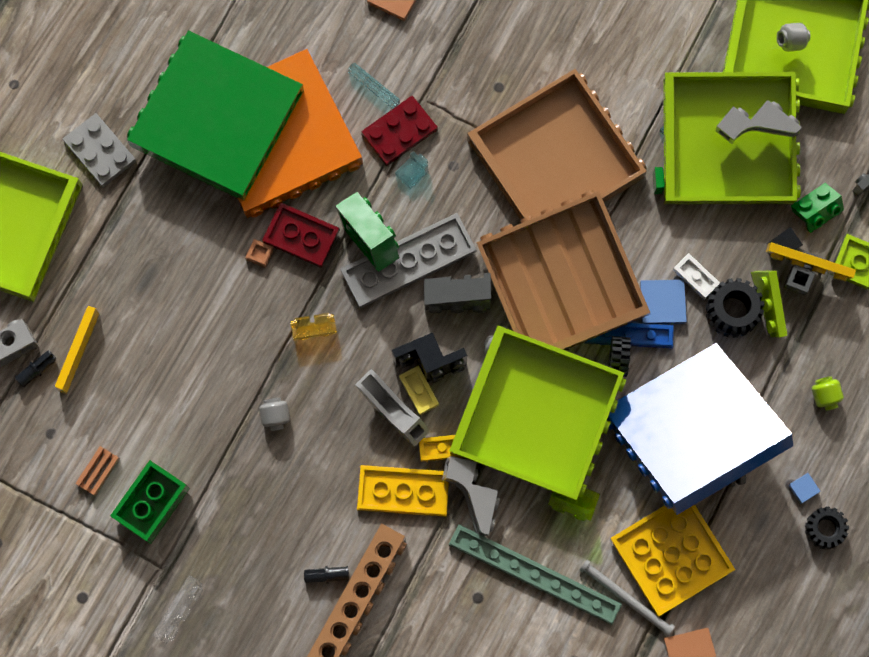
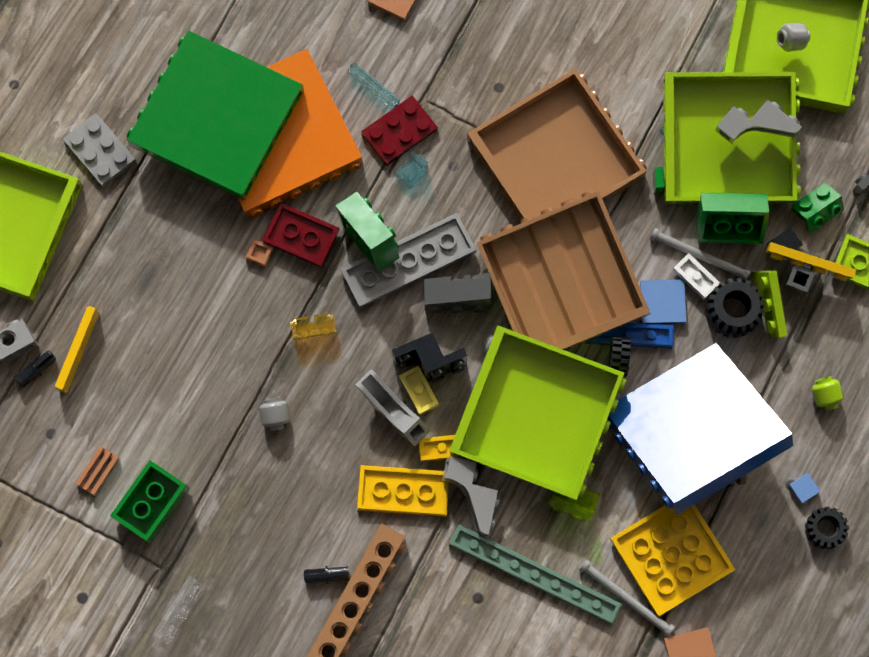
(700, 254): none -> light grey bar
(732, 218): none -> green brick

